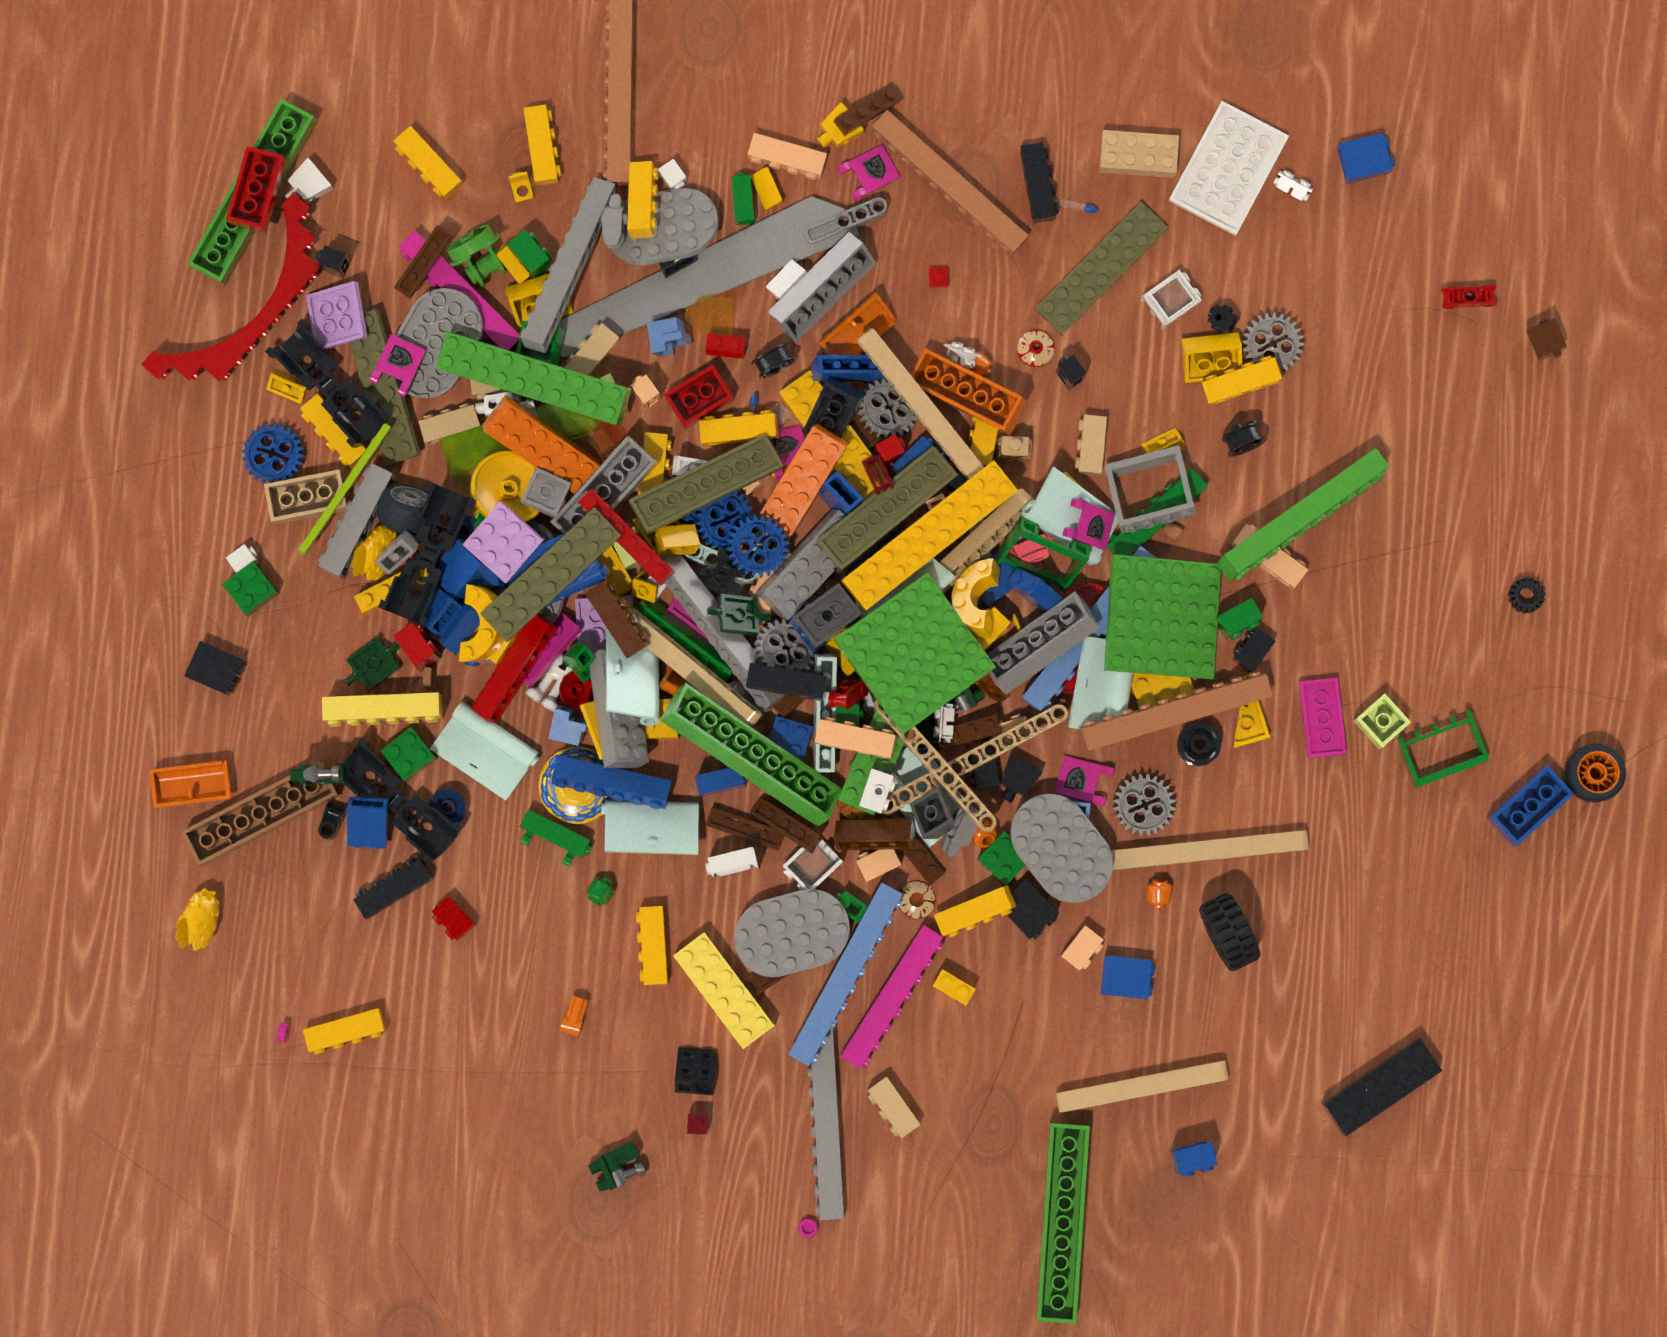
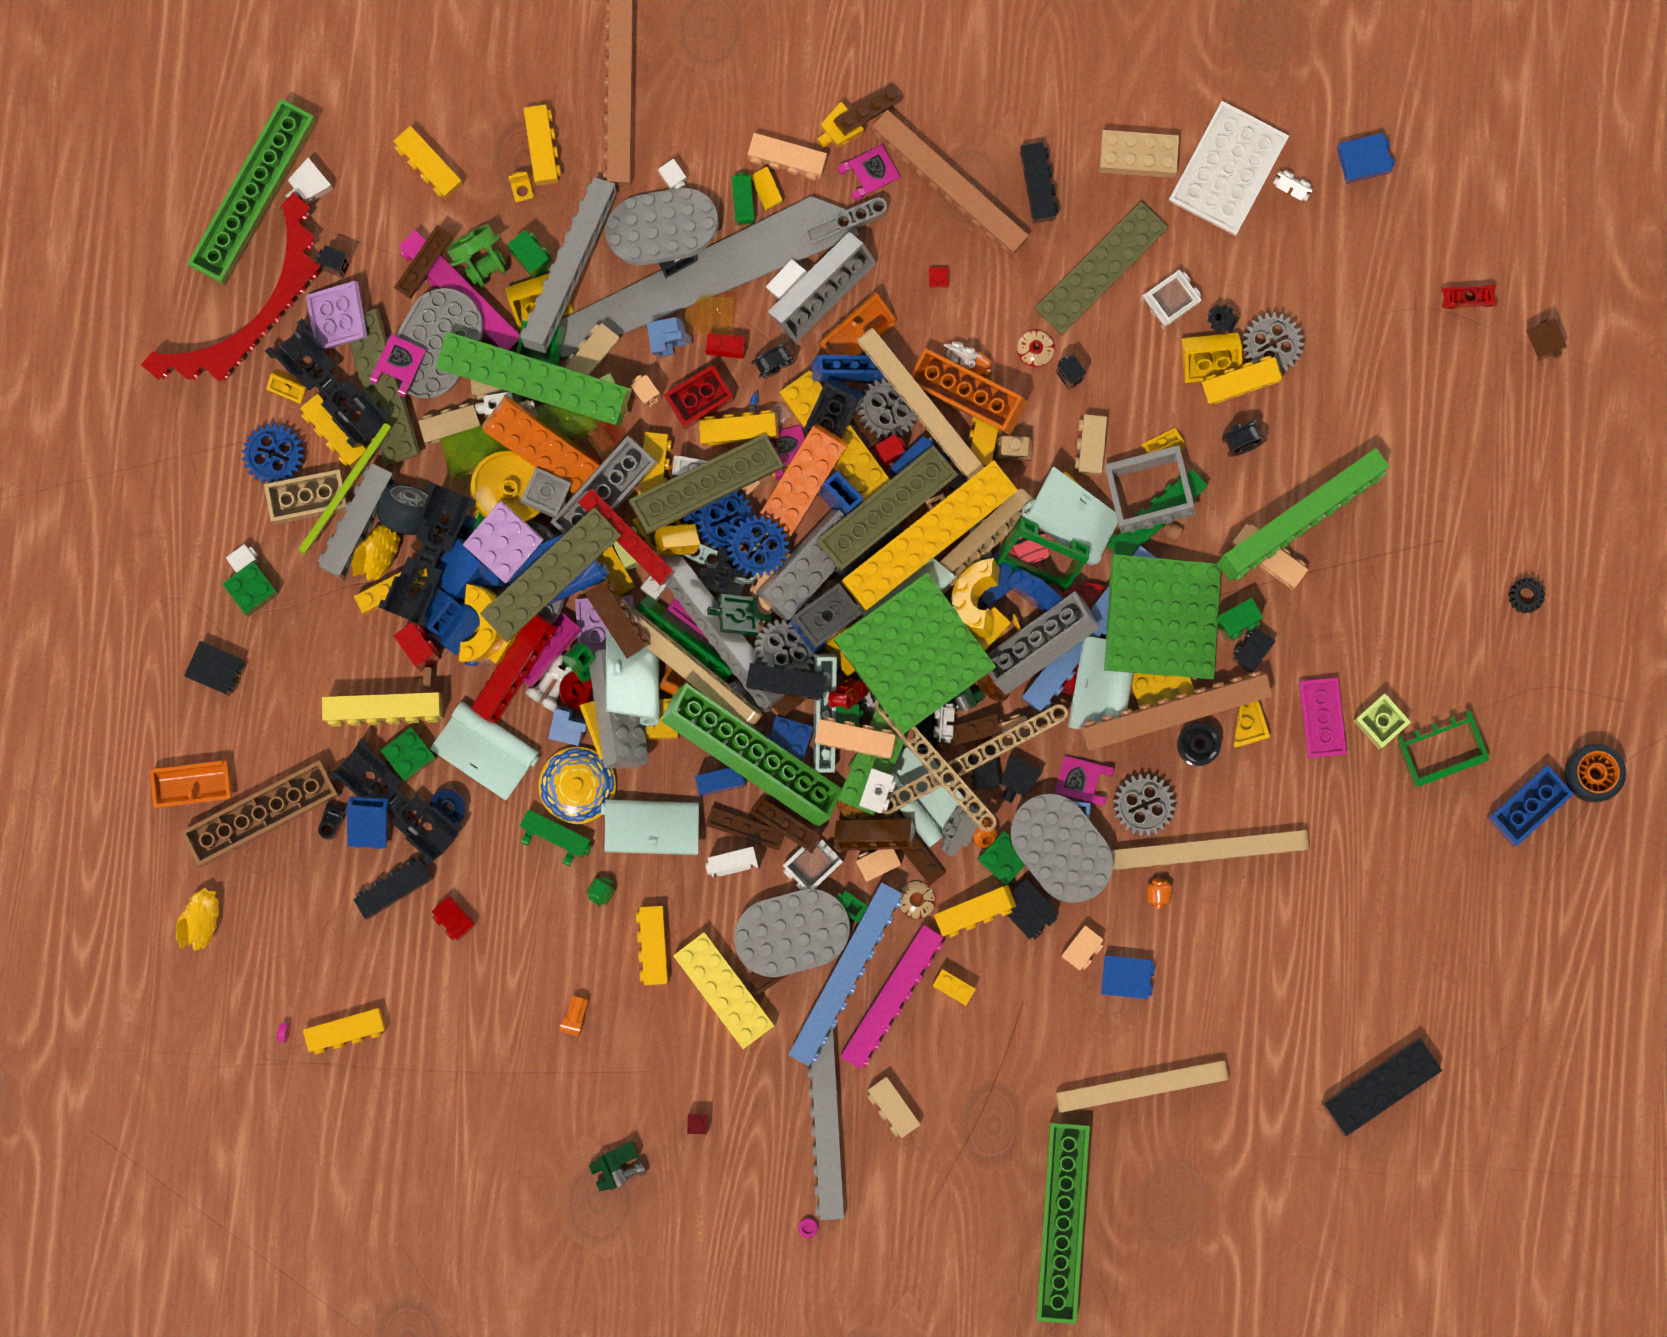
(256, 189): red brick -> none
(313, 775): hips -> none
(373, 664): dark green plate -> none
(397, 552): light grey brick -> none
(512, 263): yellow slope -> none
(611, 782): blue brick -> none
(614, 222): light grey hinge -> none
(642, 199): yellow brick -> none
(644, 589): yellow bracket -> none
(695, 1071): black bracket -> none
(877, 489): dark red tile -> none
(932, 814): dark grey slope -> none
(1075, 205): clear piece -> none
(1093, 525): dark pink flag -> none
(1193, 1158): blue brick -> none
(1229, 932): black tyre -> none

